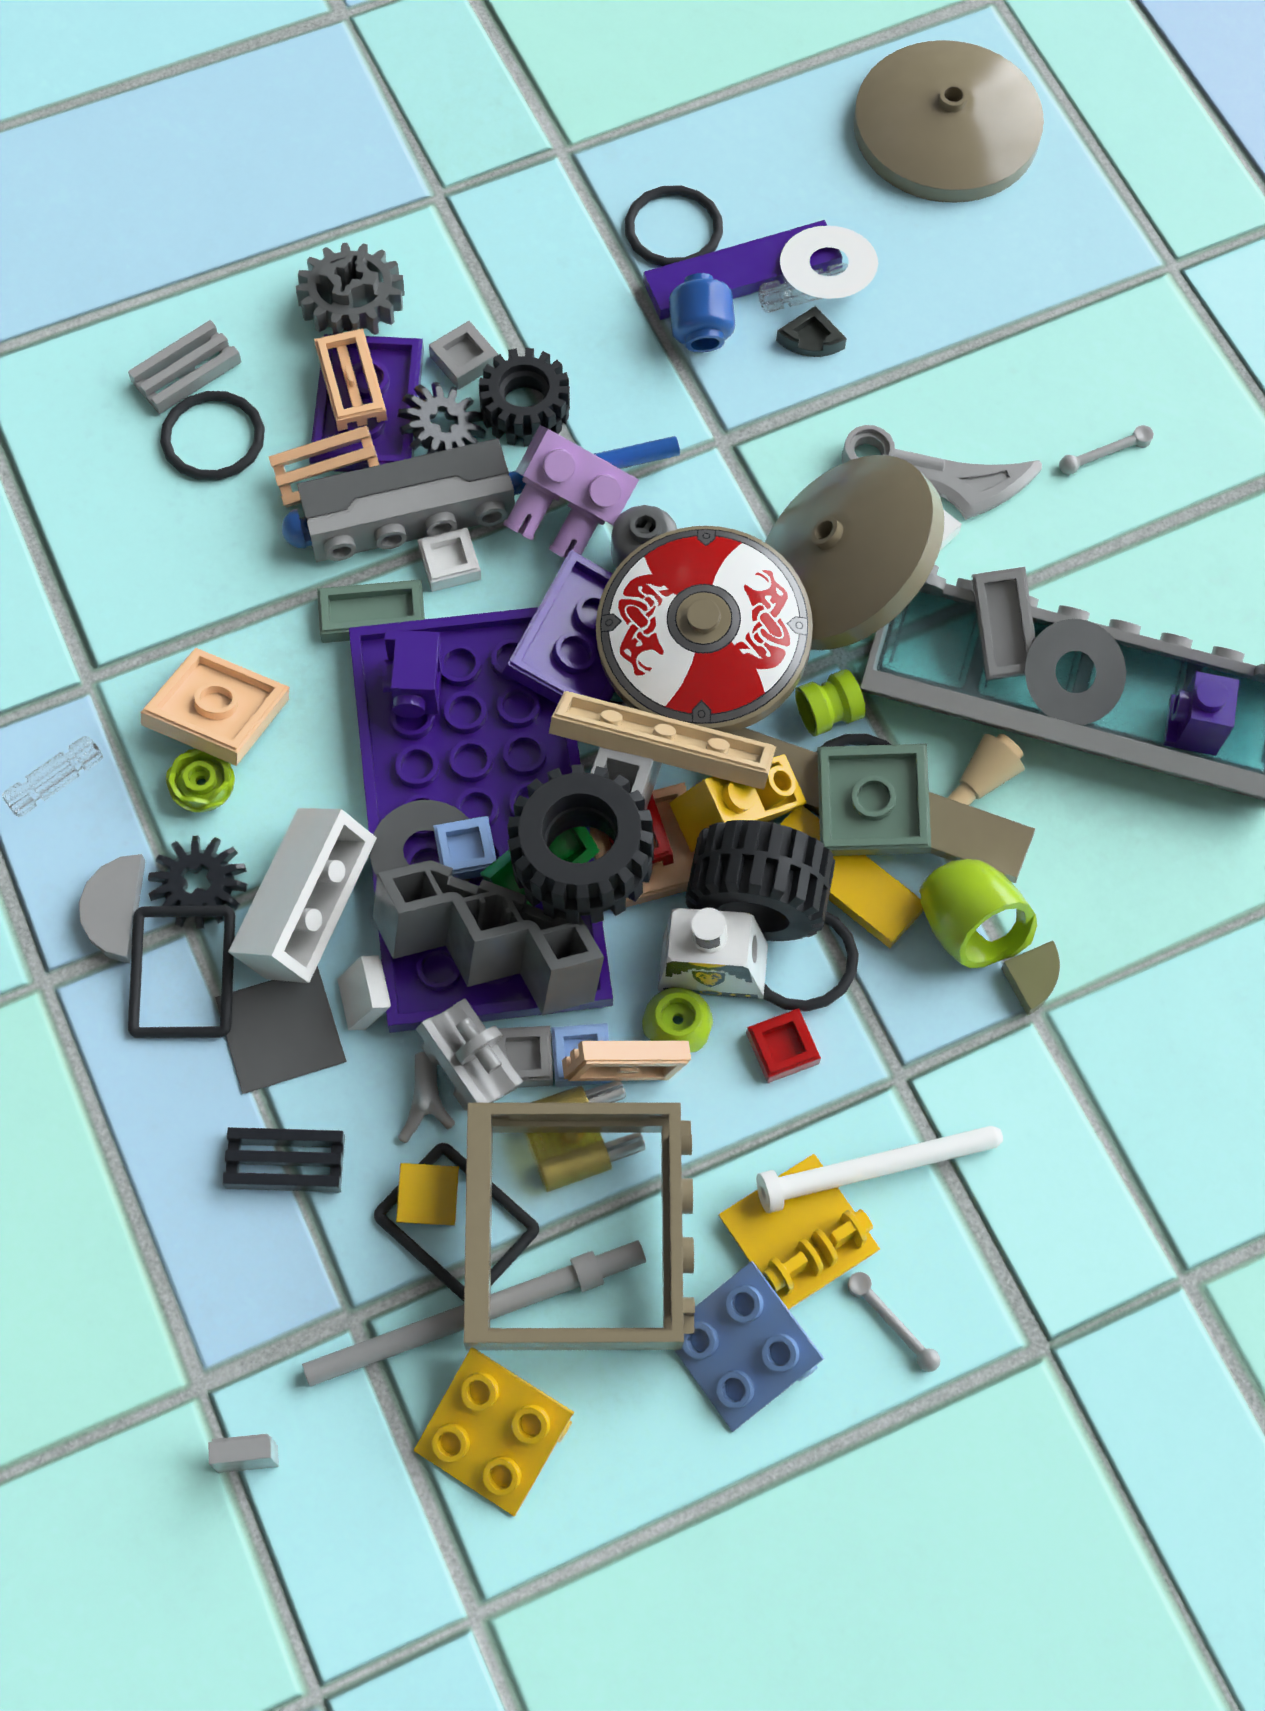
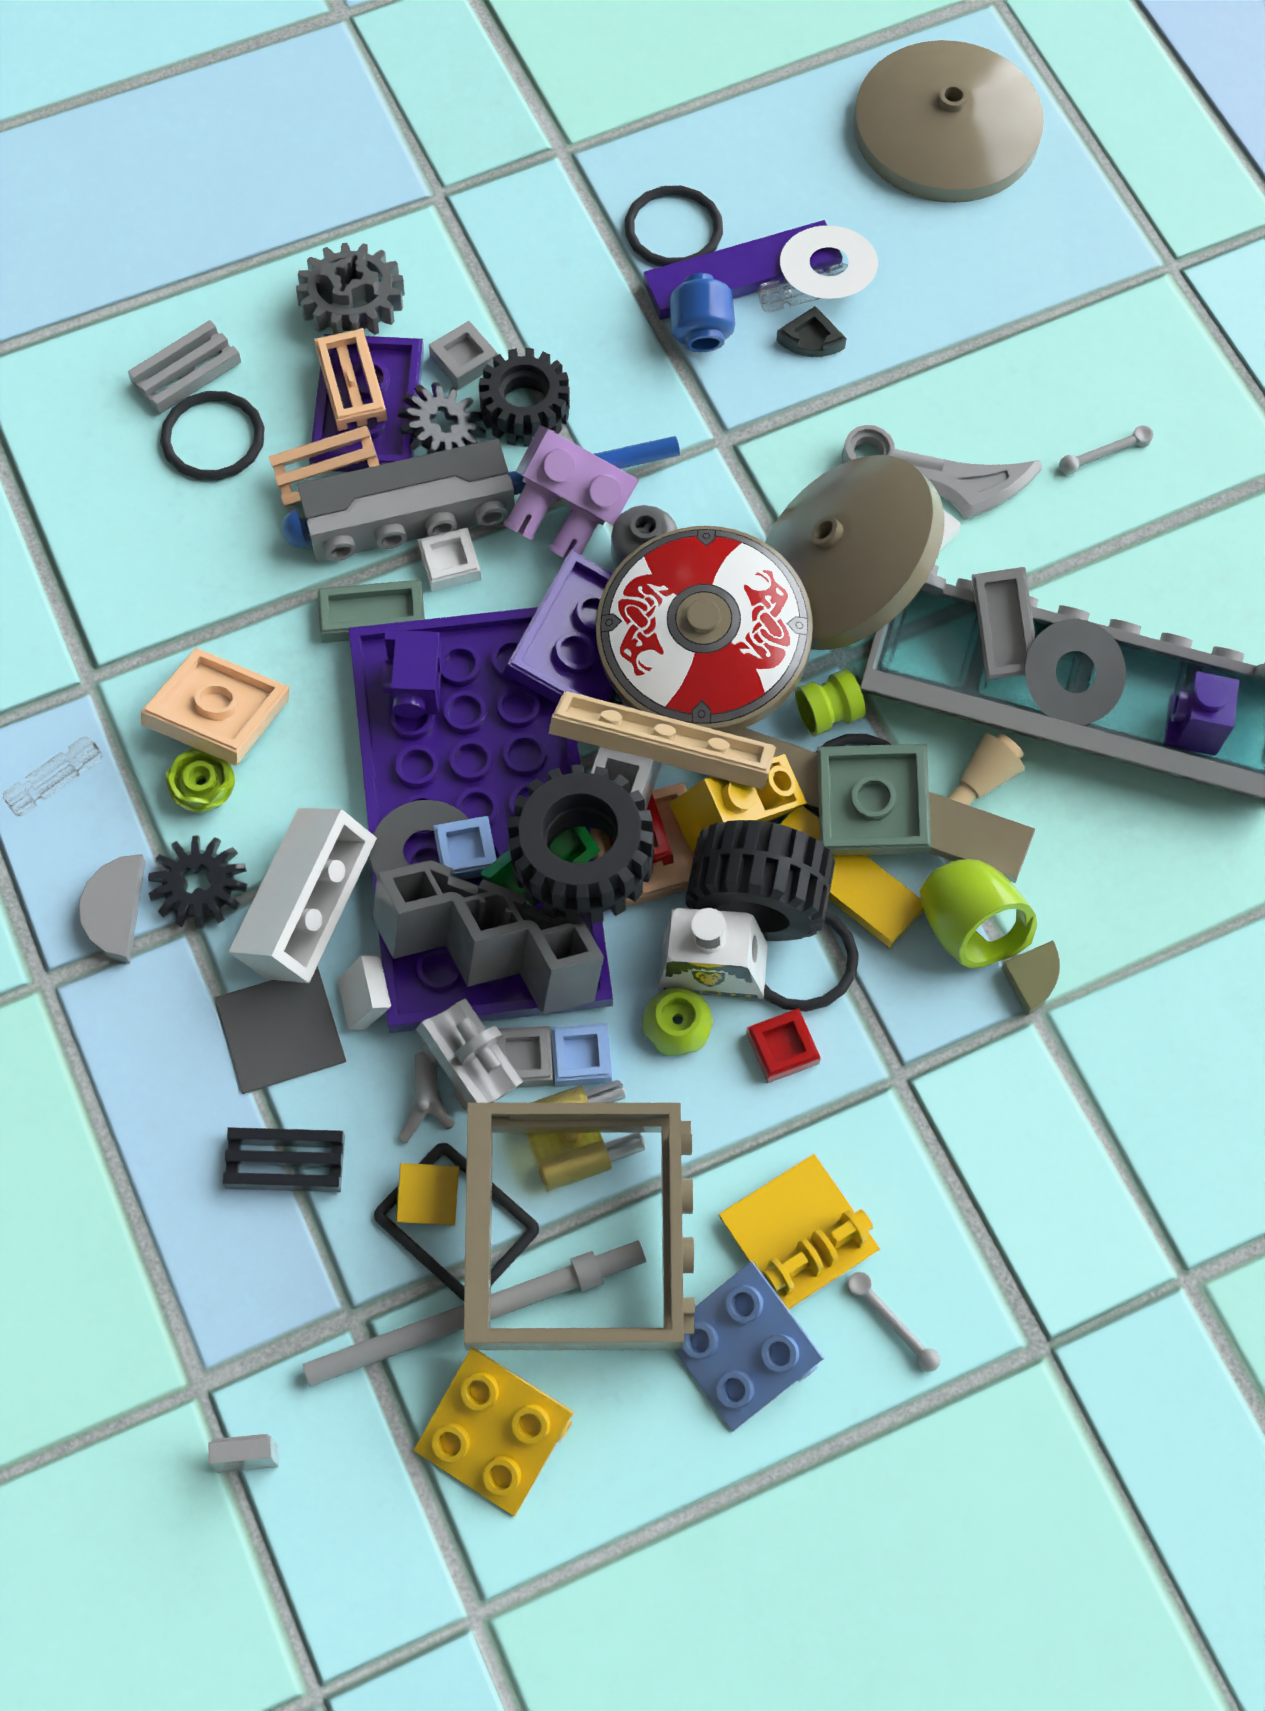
(136, 972): black piece -> none
(626, 1060): light nougat tile -> none
(776, 1189): white bar -> none

